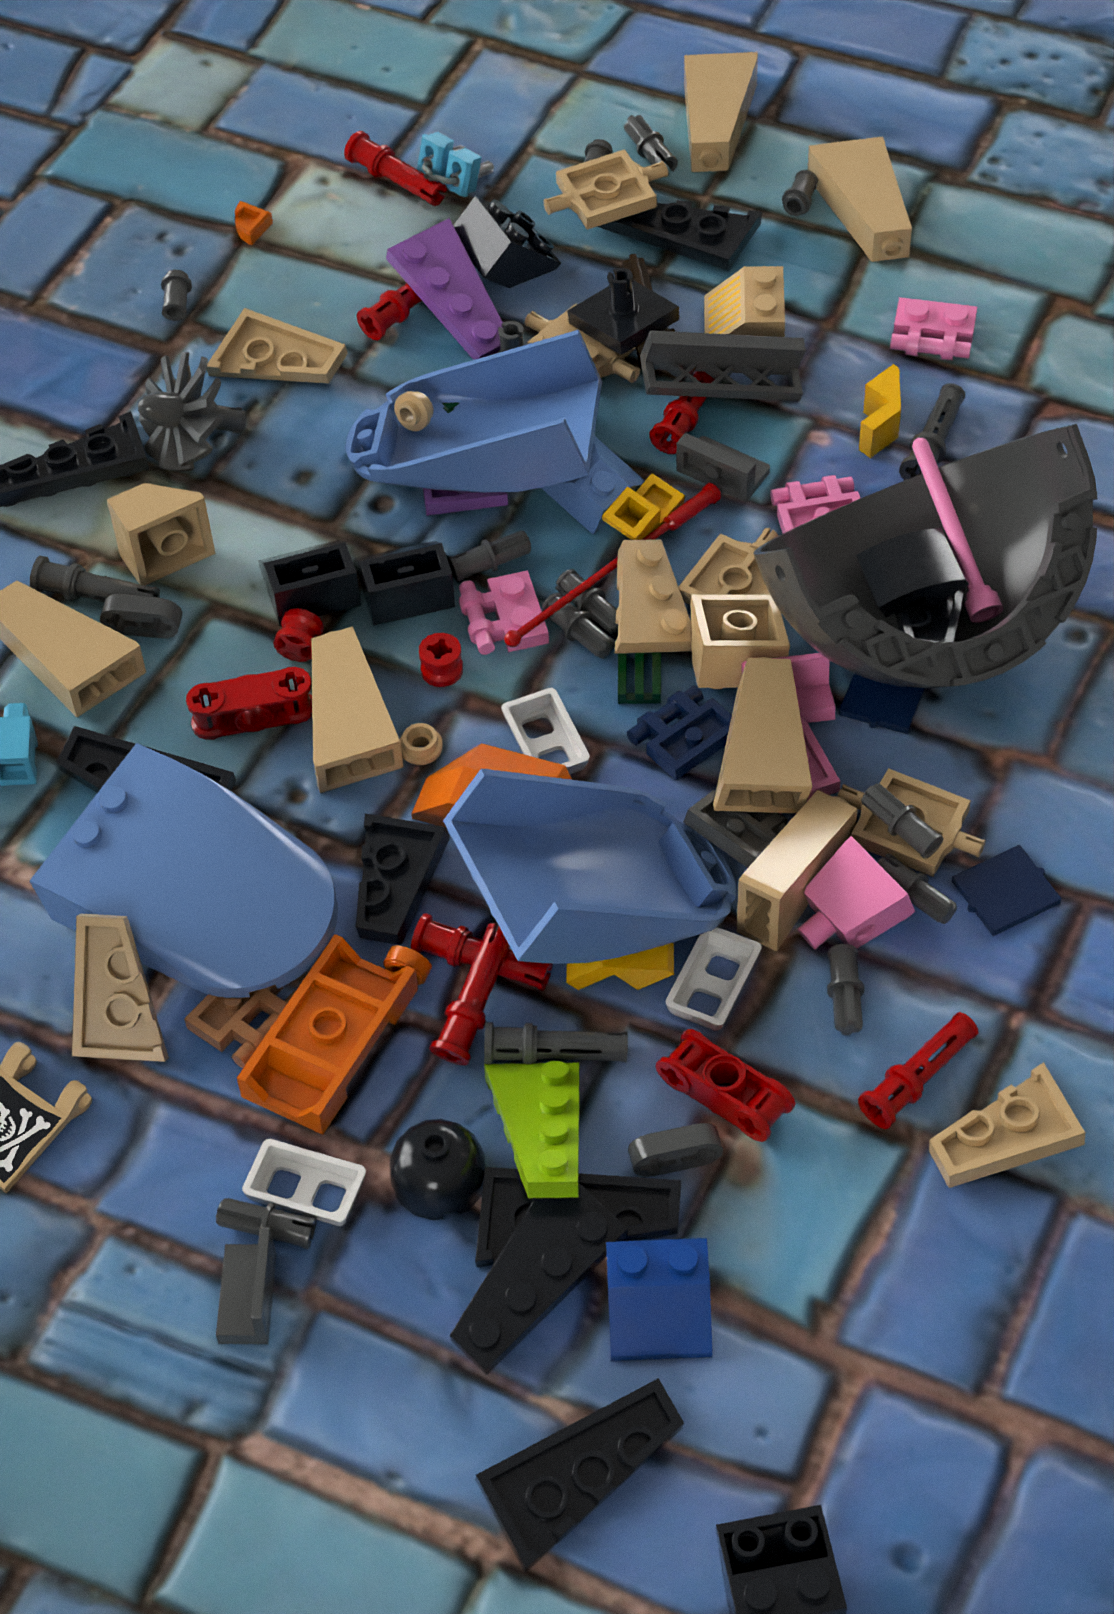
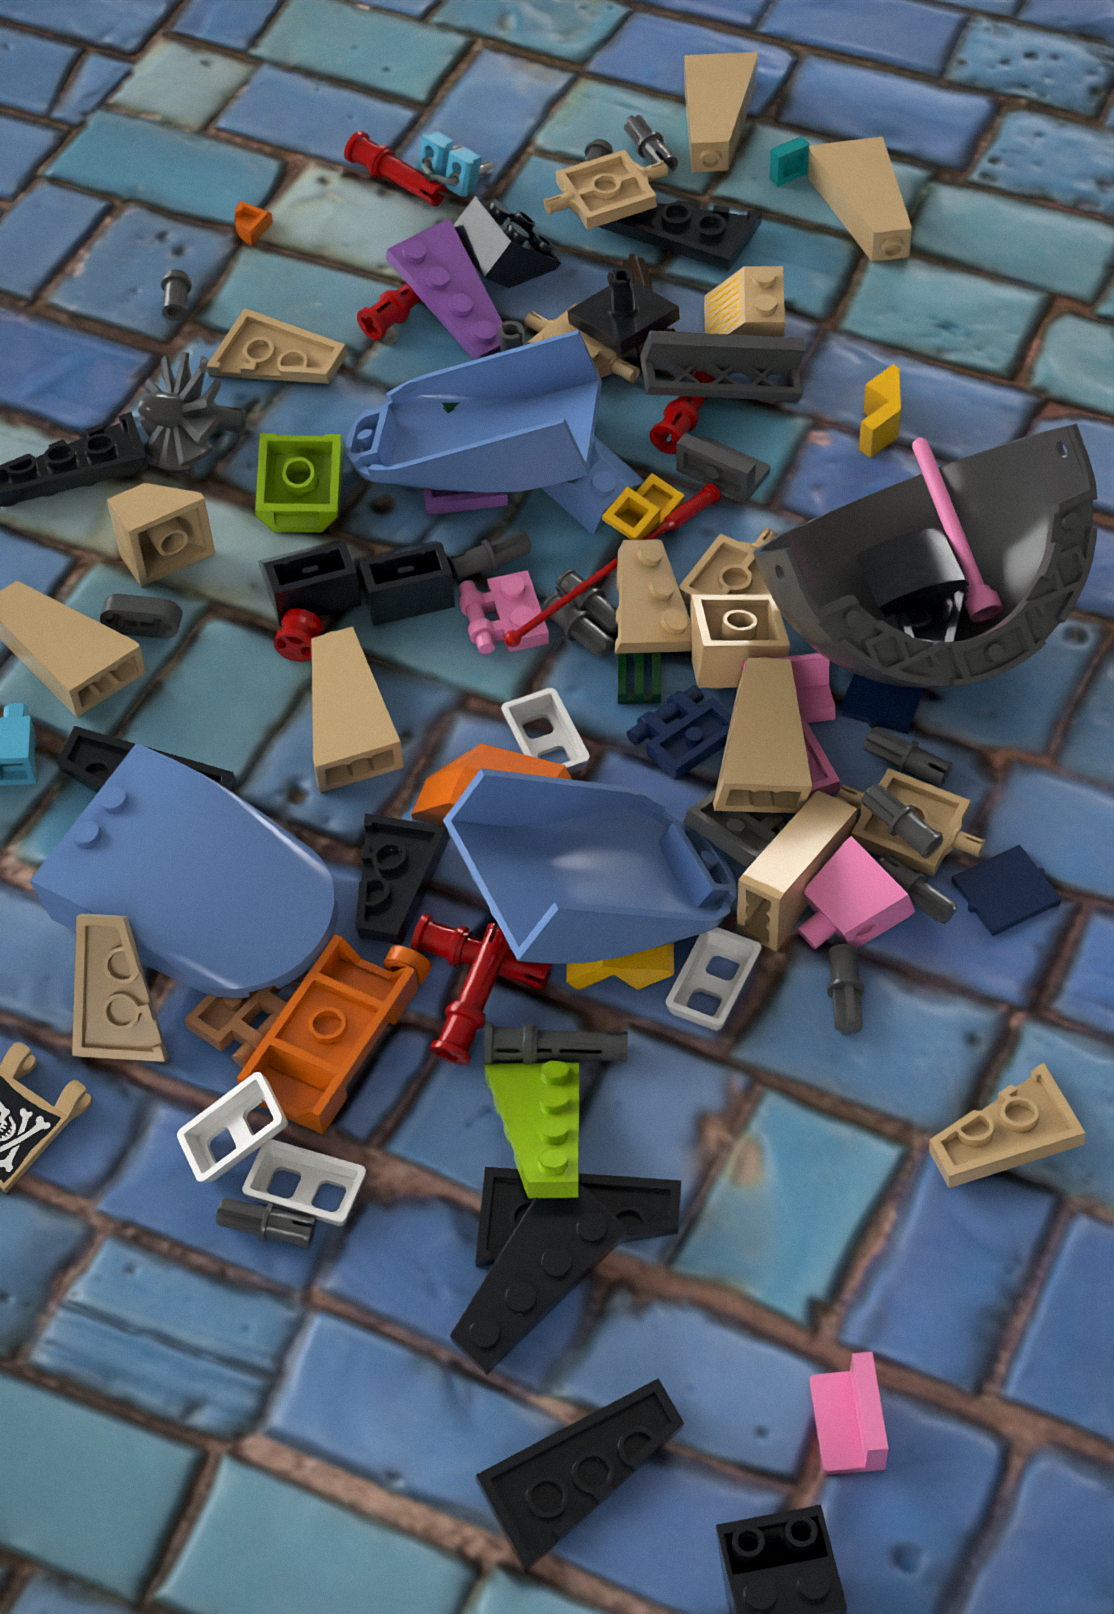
(76, 582): dark grey pin -> none
(230, 1113): none -> white piece
(247, 1291): dark grey panel -> none
(250, 703): red piece -> none
(299, 481): none -> lime slope
(413, 410): tan plate -> none
(421, 735): tan plate -> none
(437, 1169): black cylinder -> none
(449, 667): red wheel -> none
(659, 1299): blue slope -> none
(675, 1149): dark grey beam -> none
(749, 1103): red piece -> none
(789, 161): none -> teal plate
(798, 197): dark grey pin -> none
(808, 501): bright pink plate -> none
(850, 1418): none -> bright pink panel
(907, 756): none -> dark grey axle
(907, 1080): red pin -> none
(933, 328): bright pink plate -> none
(947, 404): dark grey pin -> none

